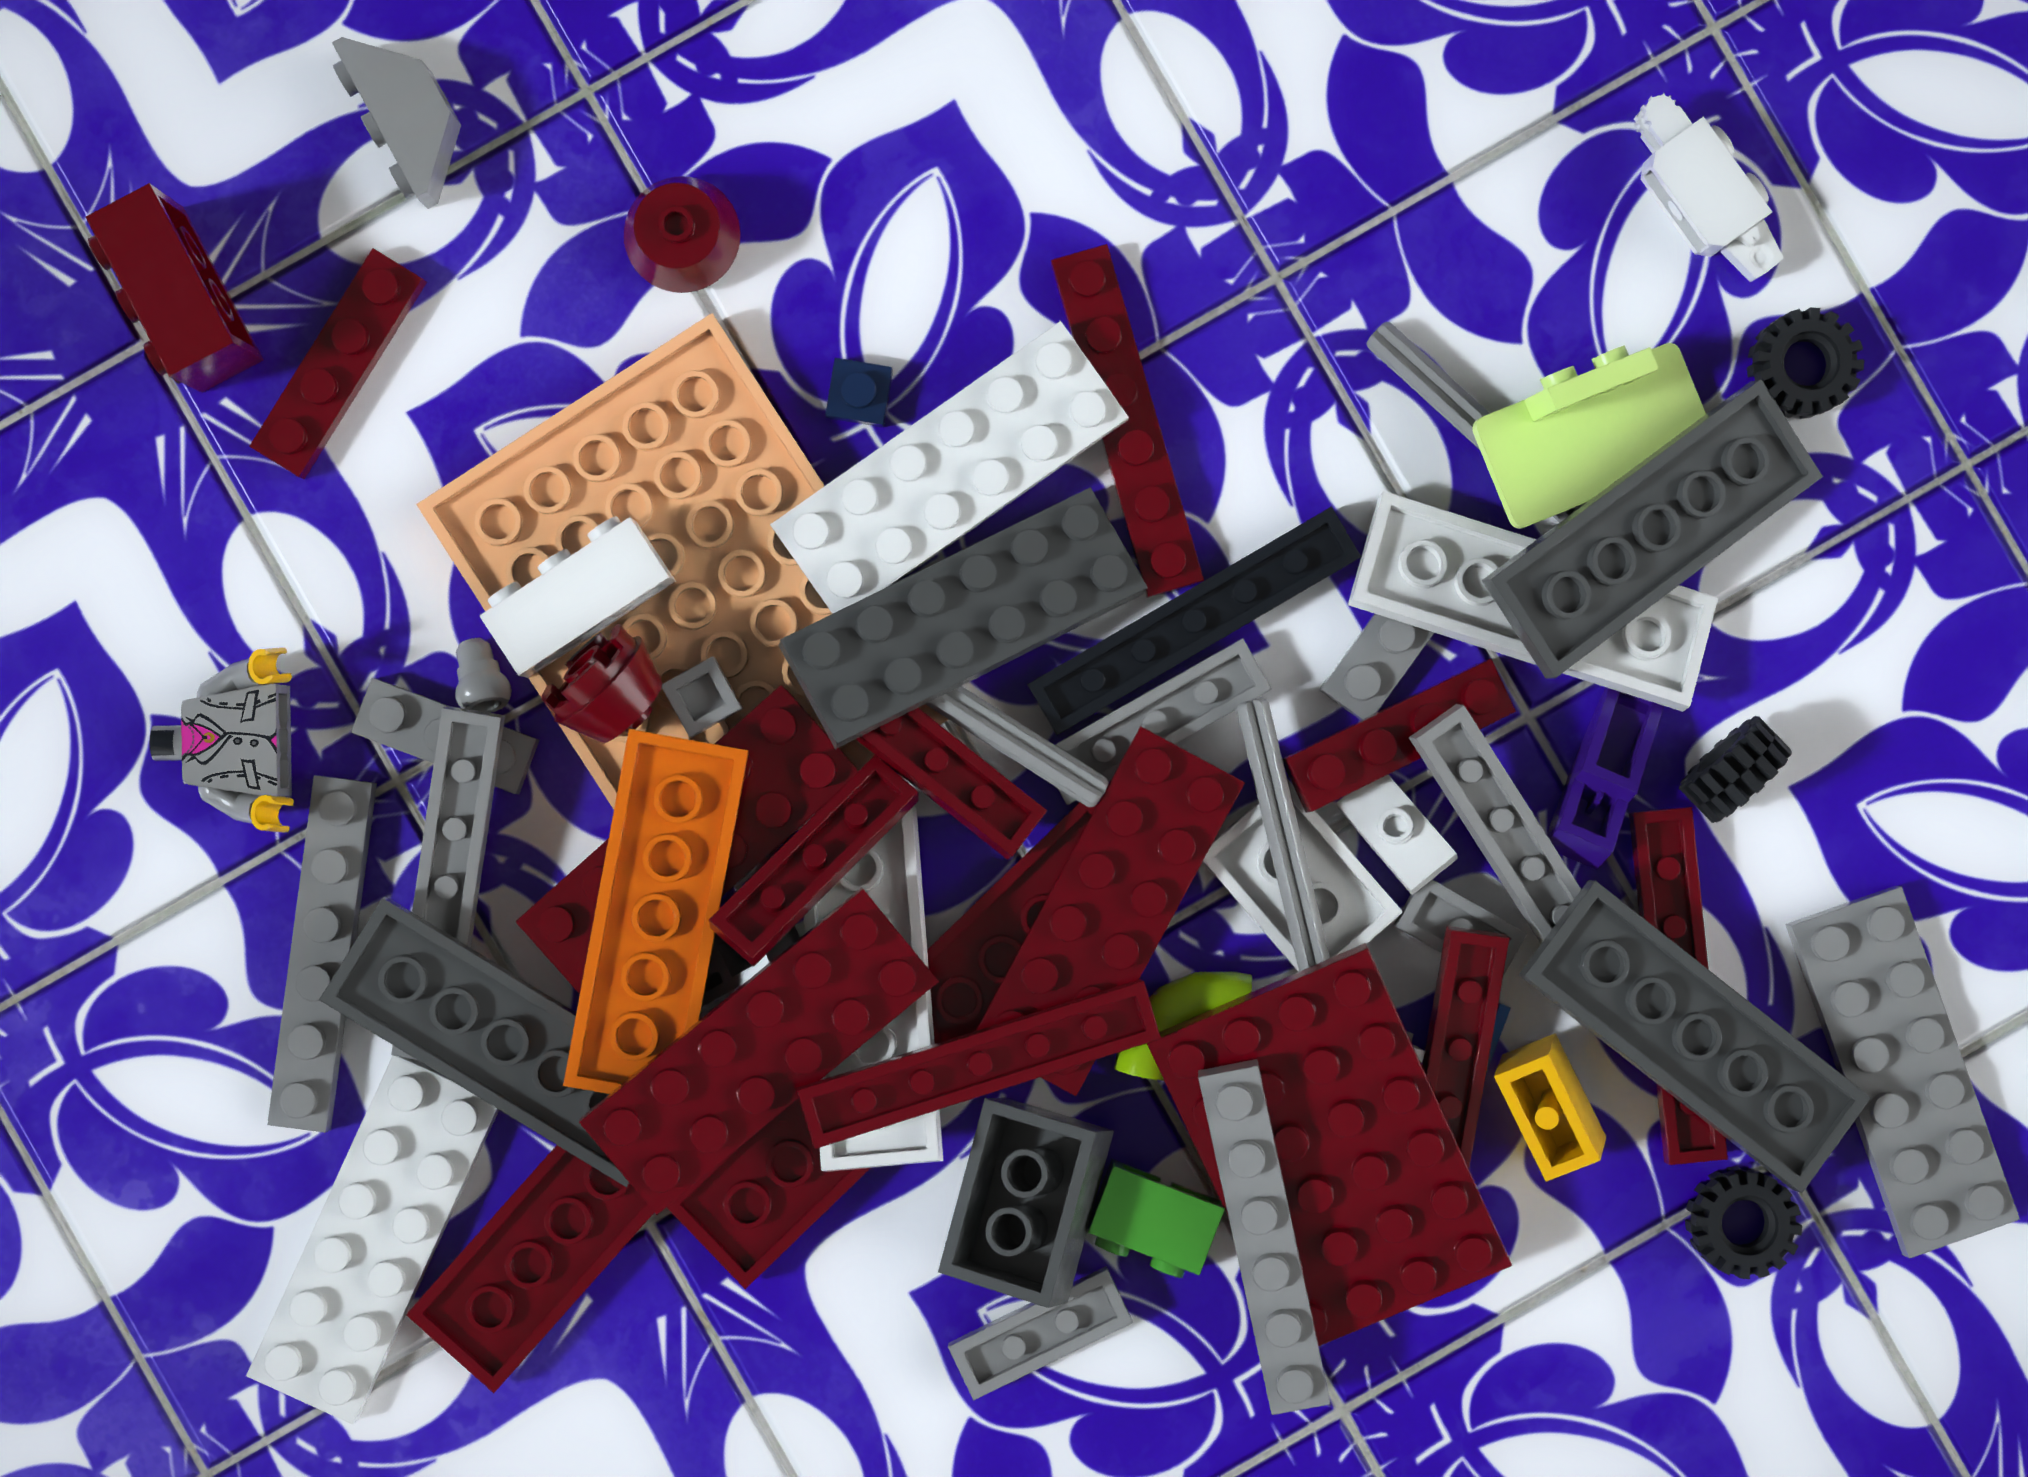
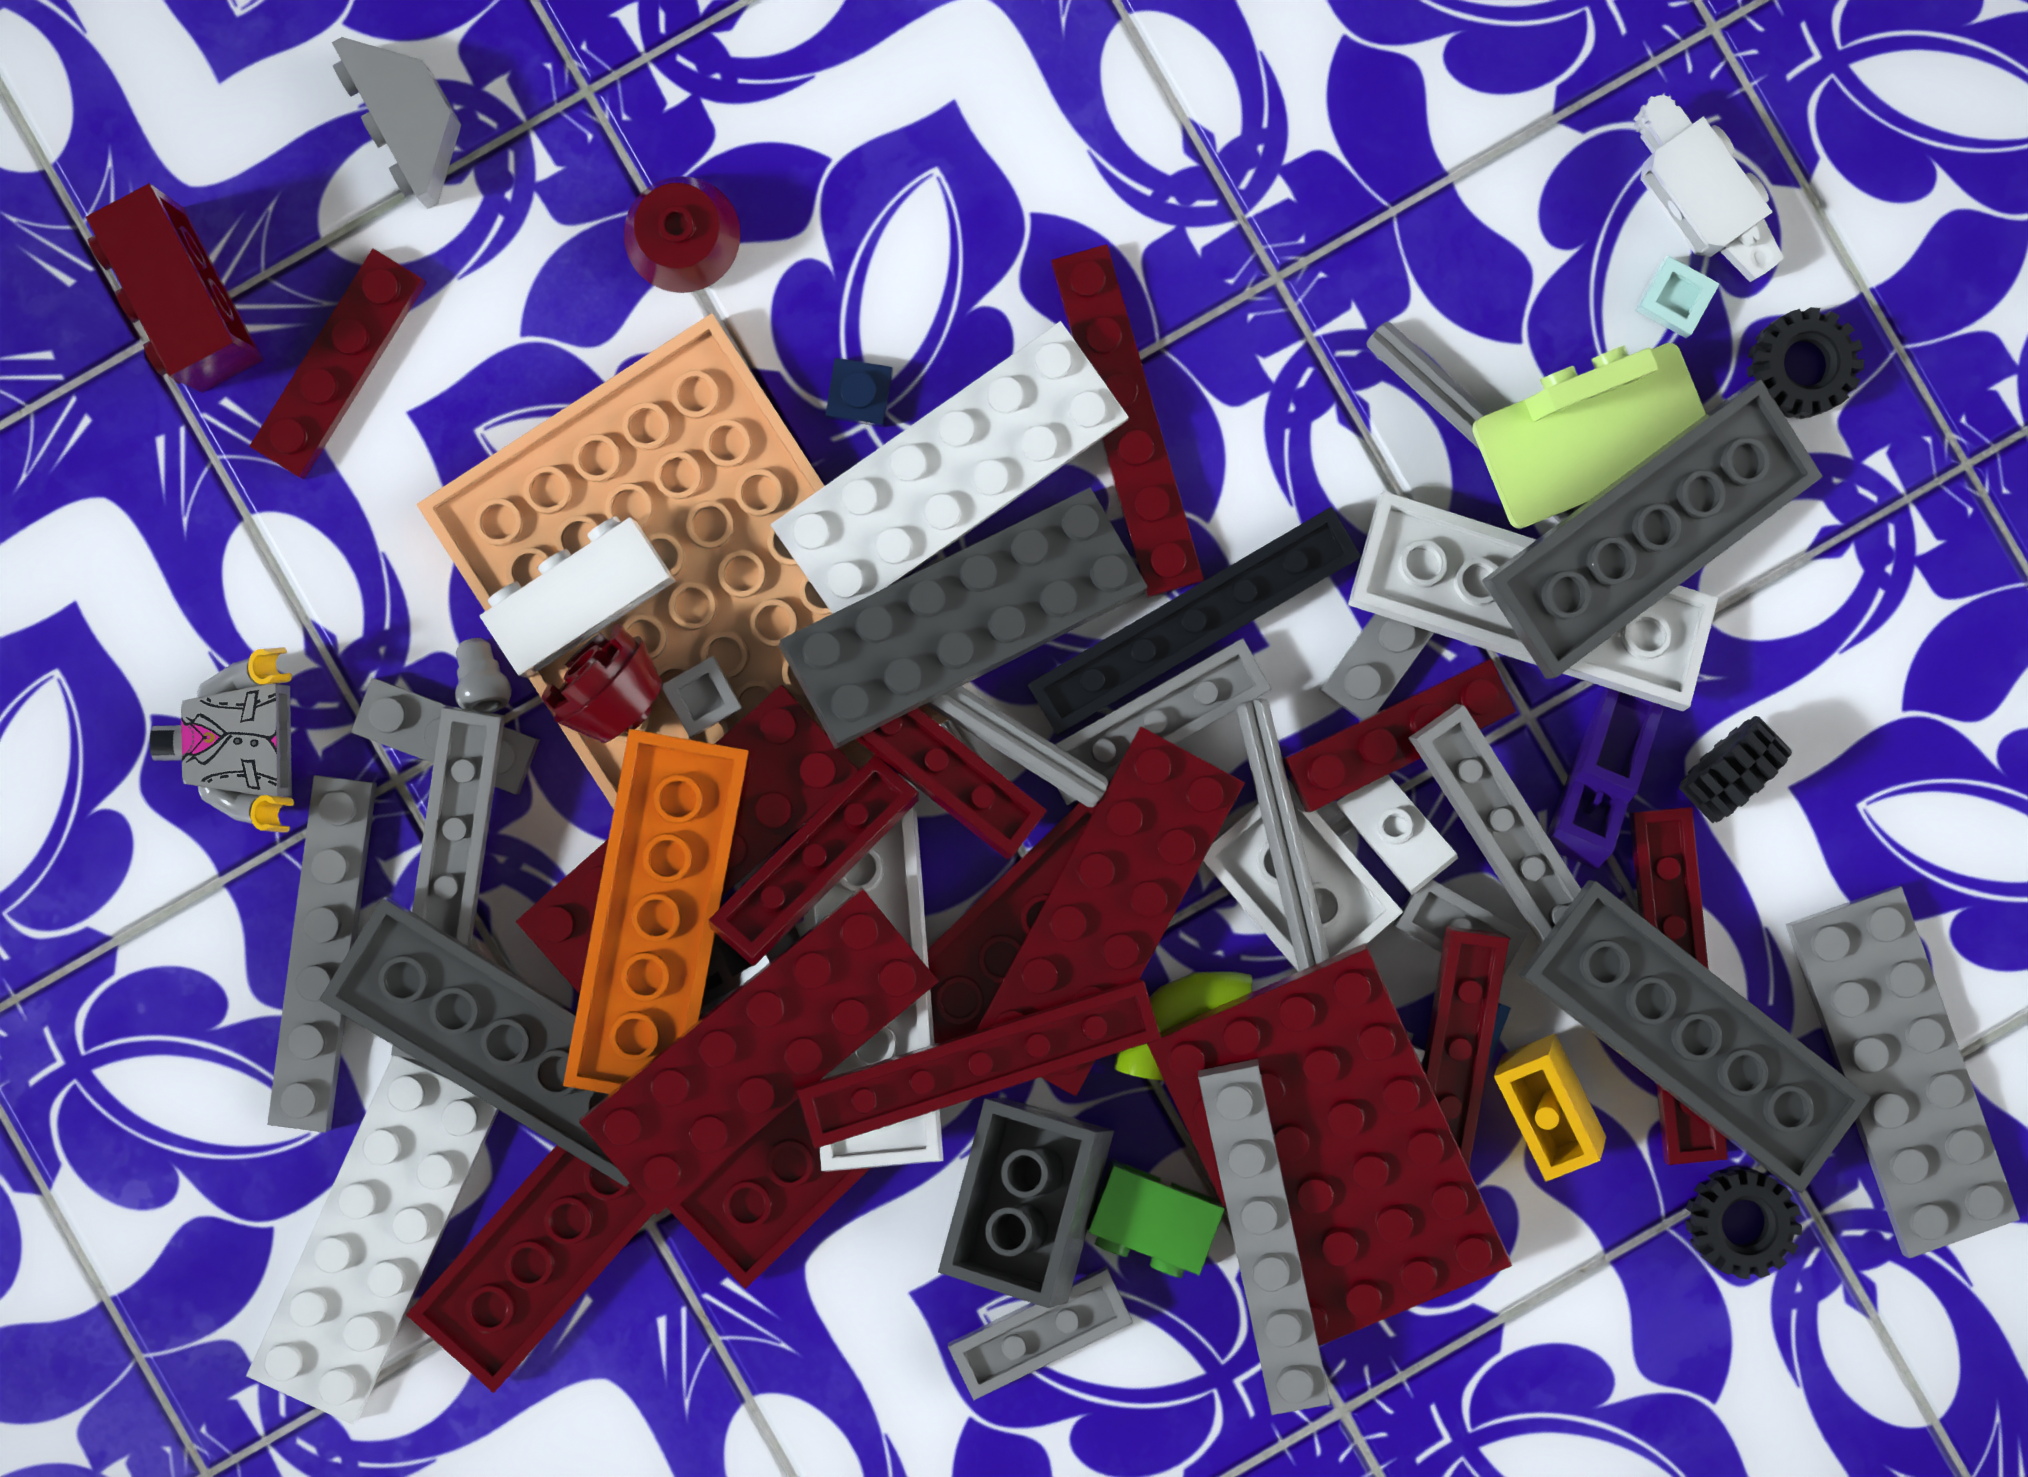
(1677, 296): none -> light aqua plate

